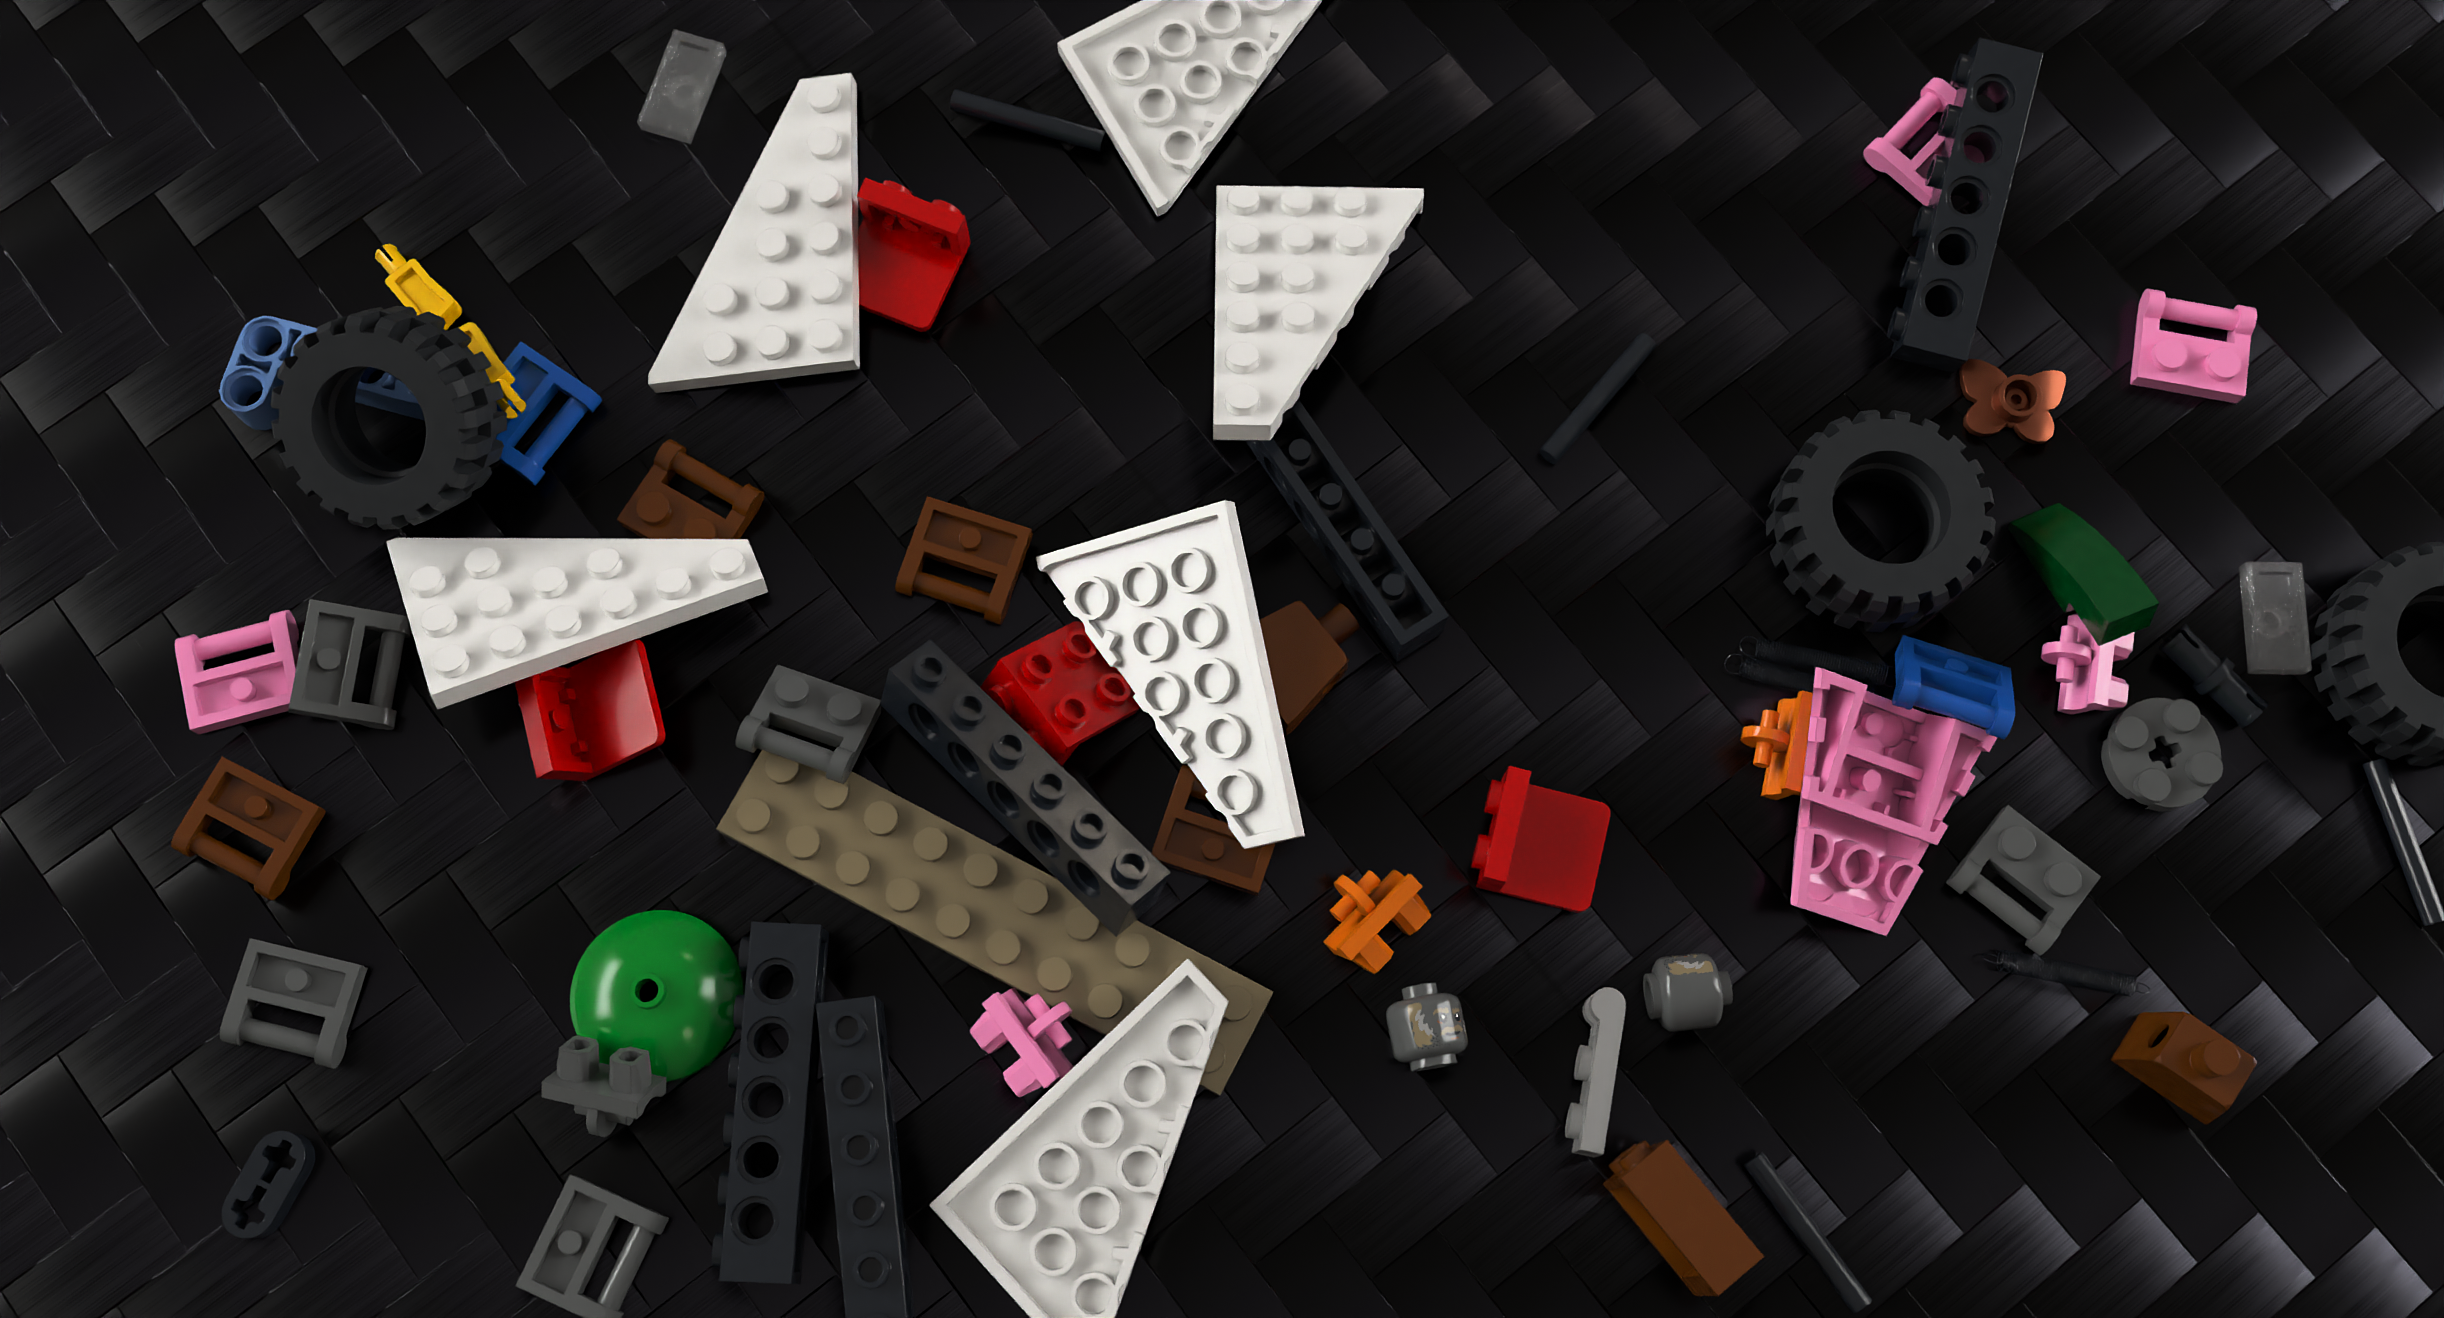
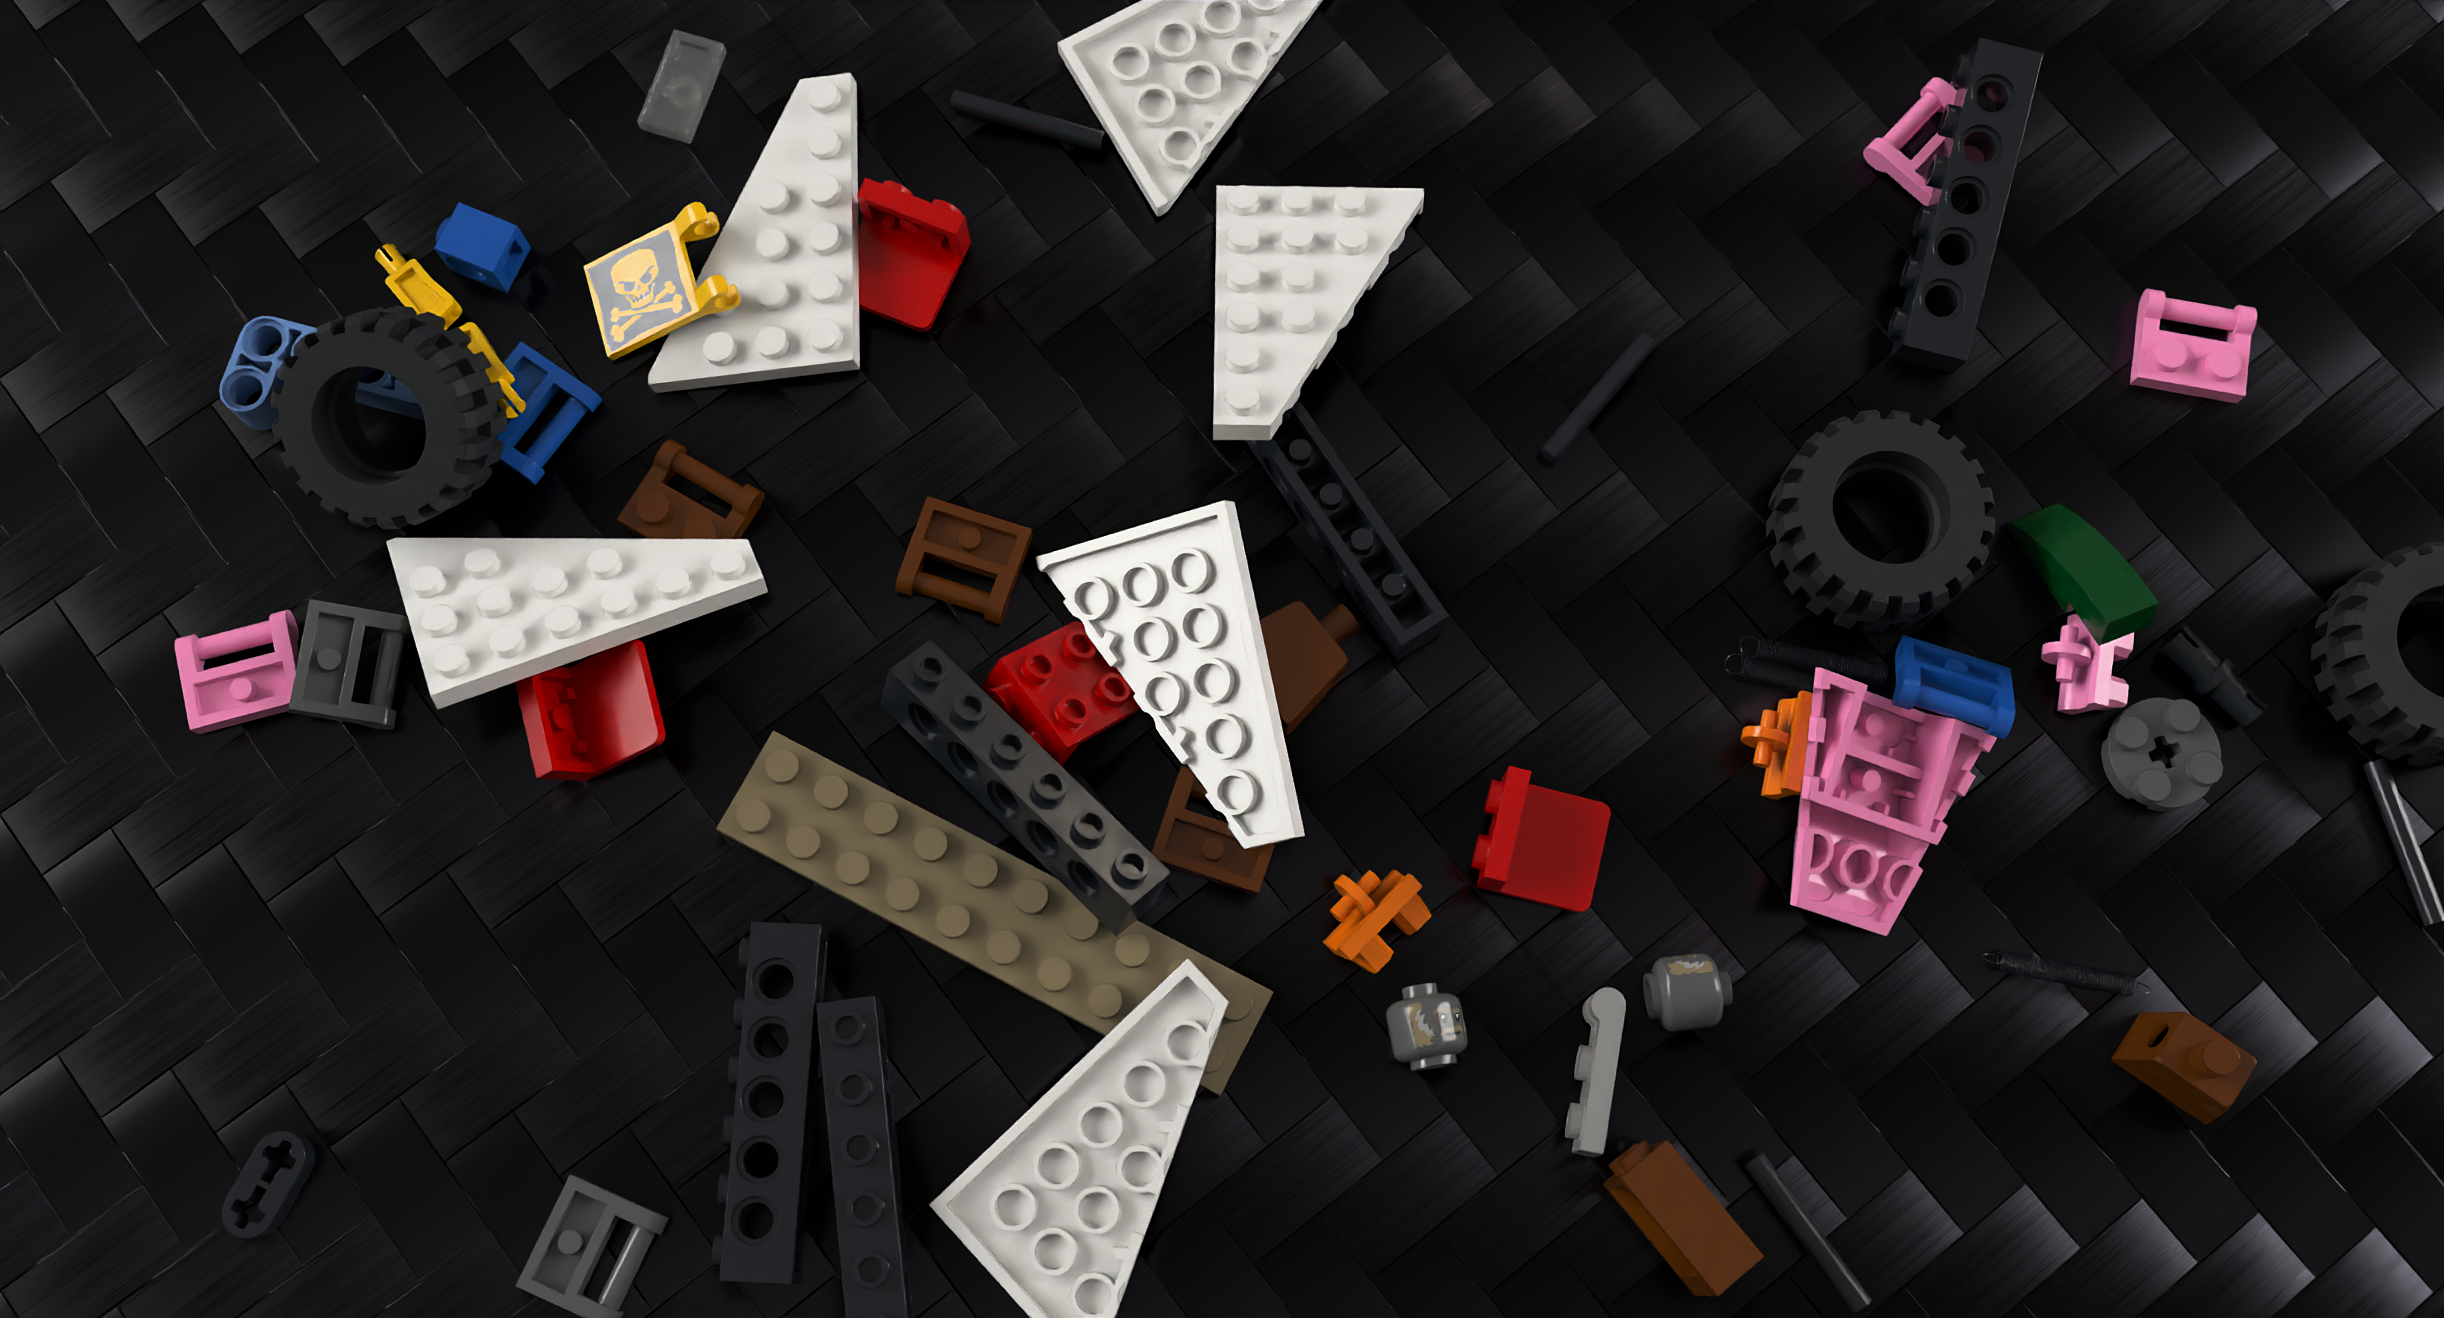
(257, 810): reddish brown plate -> none
(297, 983): dark grey plate -> none
(481, 247): none -> blue brick
(602, 1090): dark grey hips -> none
(651, 284): none -> yellow flag
(695, 999): green dish -> none
(813, 711): dark grey plate -> none
(1034, 1034): bright pink hips -> none
(2010, 402): copper animal -> none
(2031, 865): dark grey plate -> none
(2275, 618): clear plate -> none

